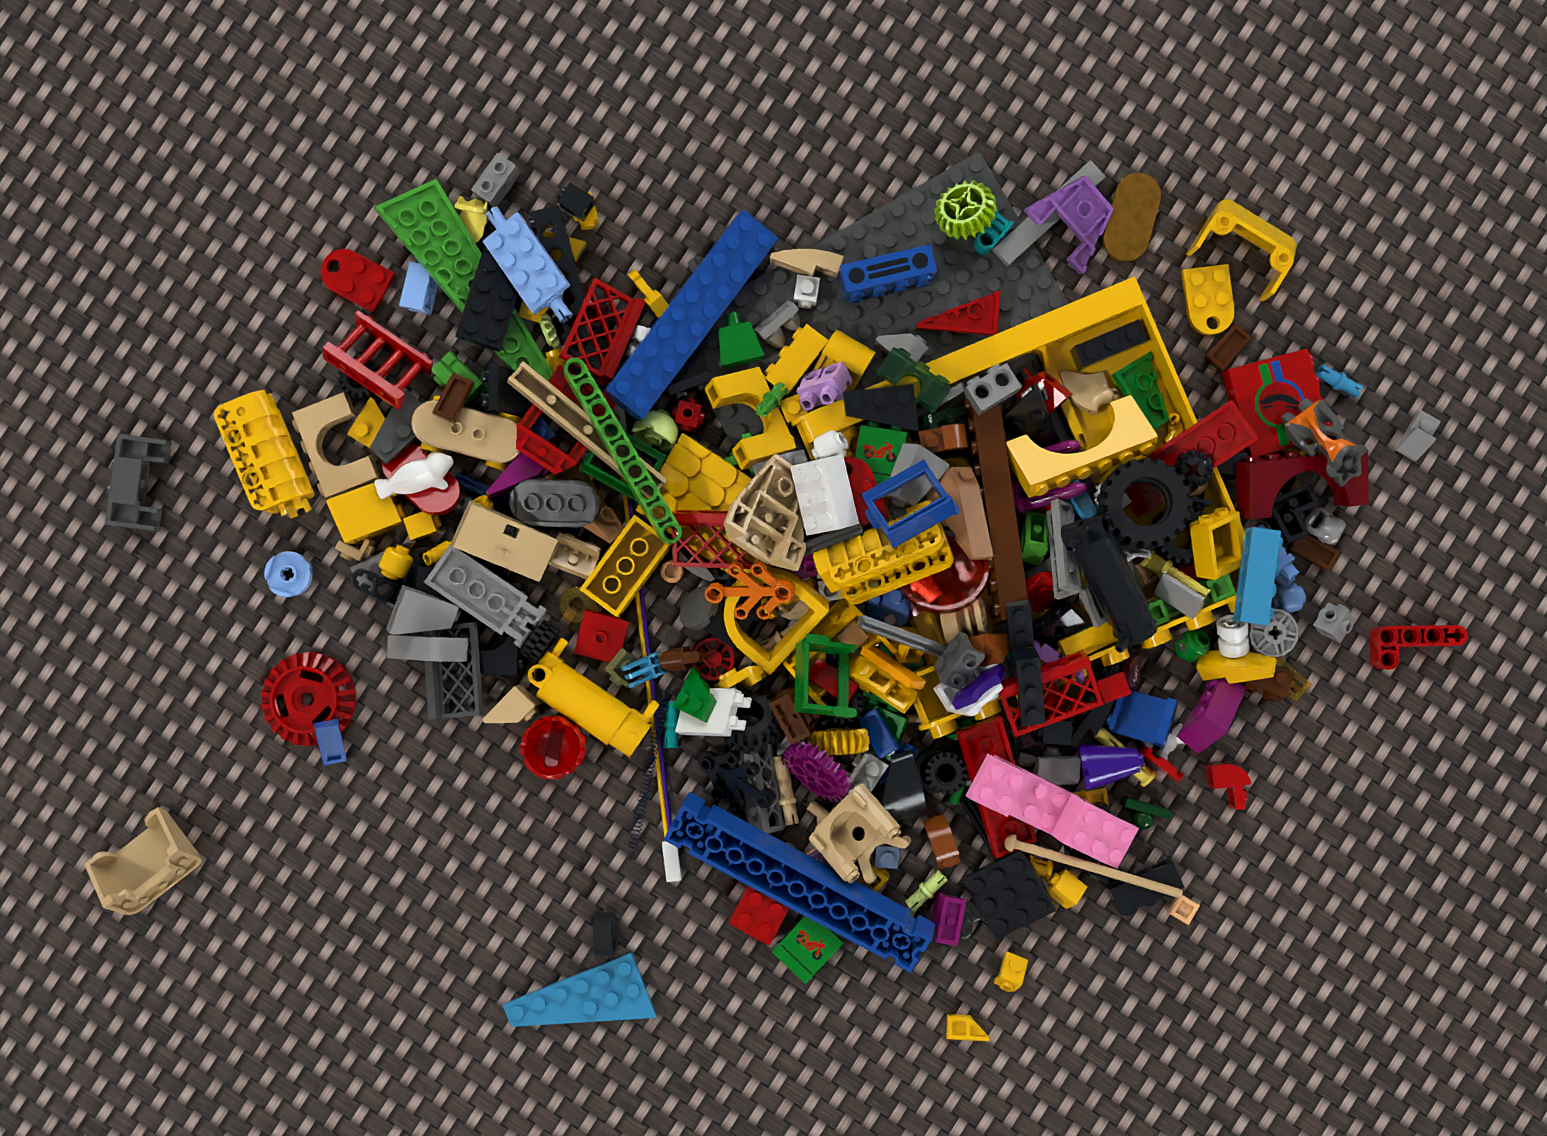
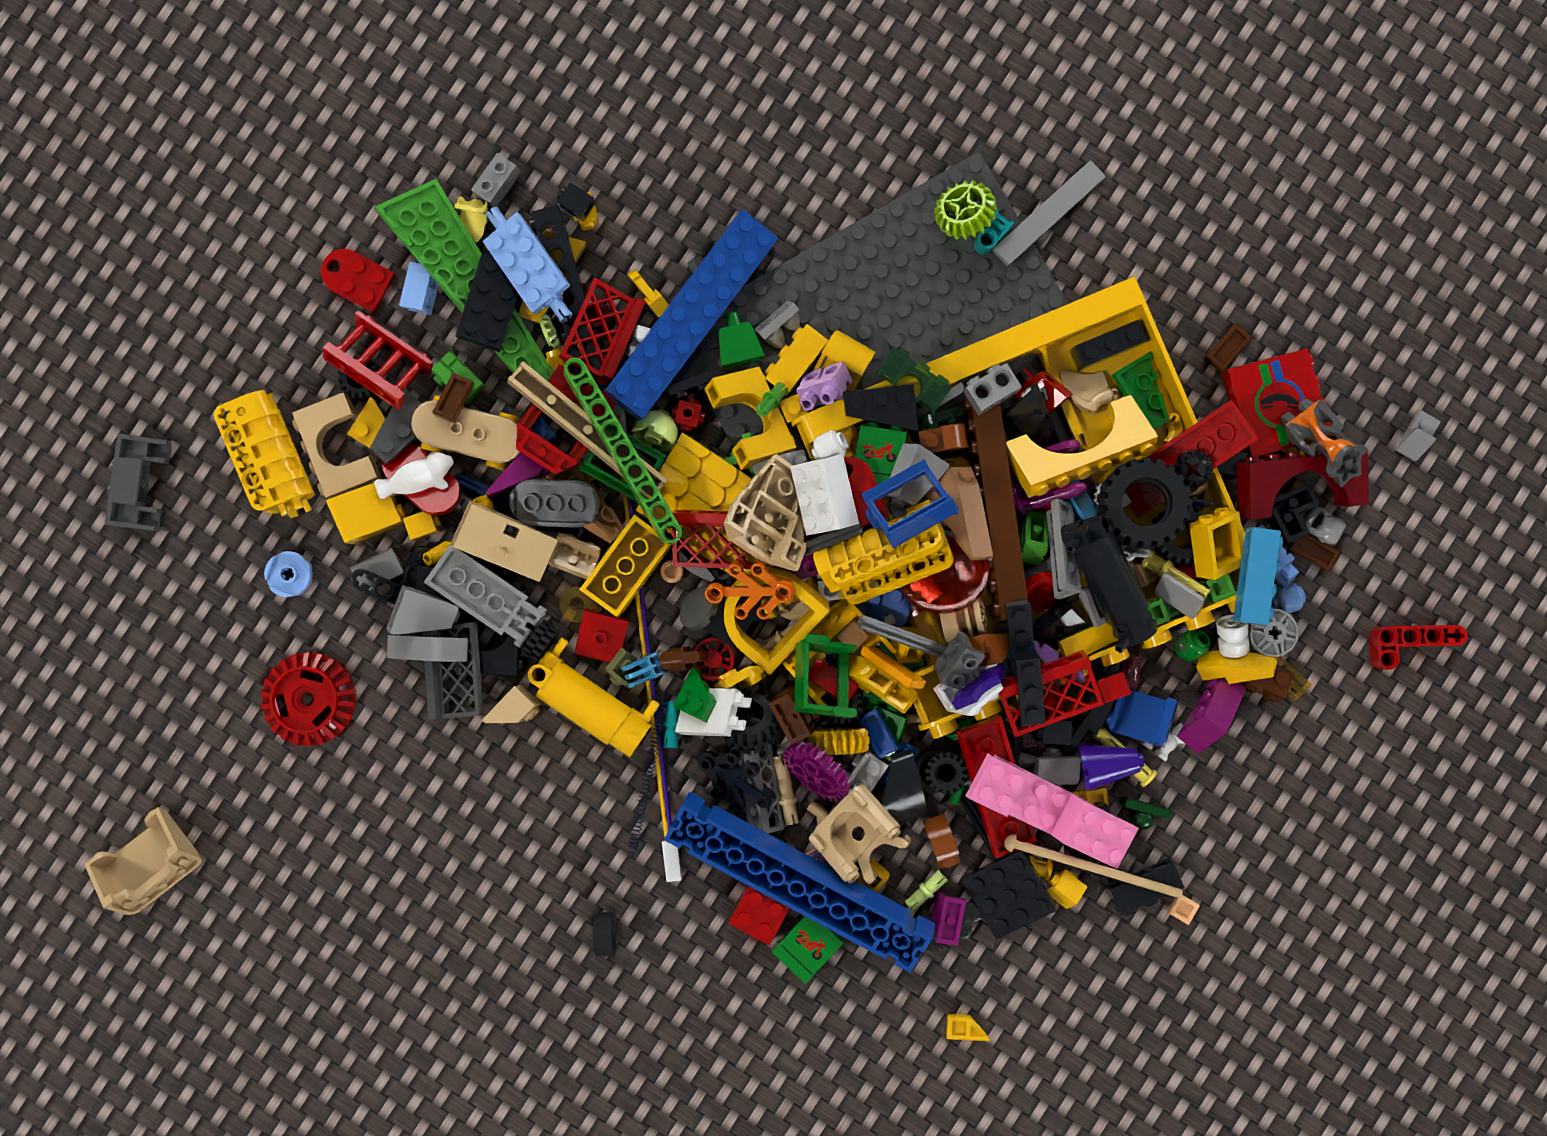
(330, 742): blue tile -> none
(351, 552): tan bracket -> none
(395, 562): yellow head -> none
(498, 394): black bracket -> none
(553, 747): red piece -> none
(596, 994): dark azure wing -> none
(806, 291): white bracket -> none
(807, 261): tan slope -> none
(886, 856): sand blue brick -> none
(887, 273): blue brick -> none
(913, 344): light grey slope -> none
(975, 317): red wing -> none
(1011, 972): yellow bracket -> none
(1081, 210): medium lavender wing -> none
(1133, 217): pearl gold tile -> none
(1161, 763): red tile -> none
(1208, 296): yellow plate -> none
(1230, 217): yellow windscreen -> none
(1230, 777): red brick -> none
(1334, 622): light grey brick -> none
(1339, 381): dark azure pin -> none

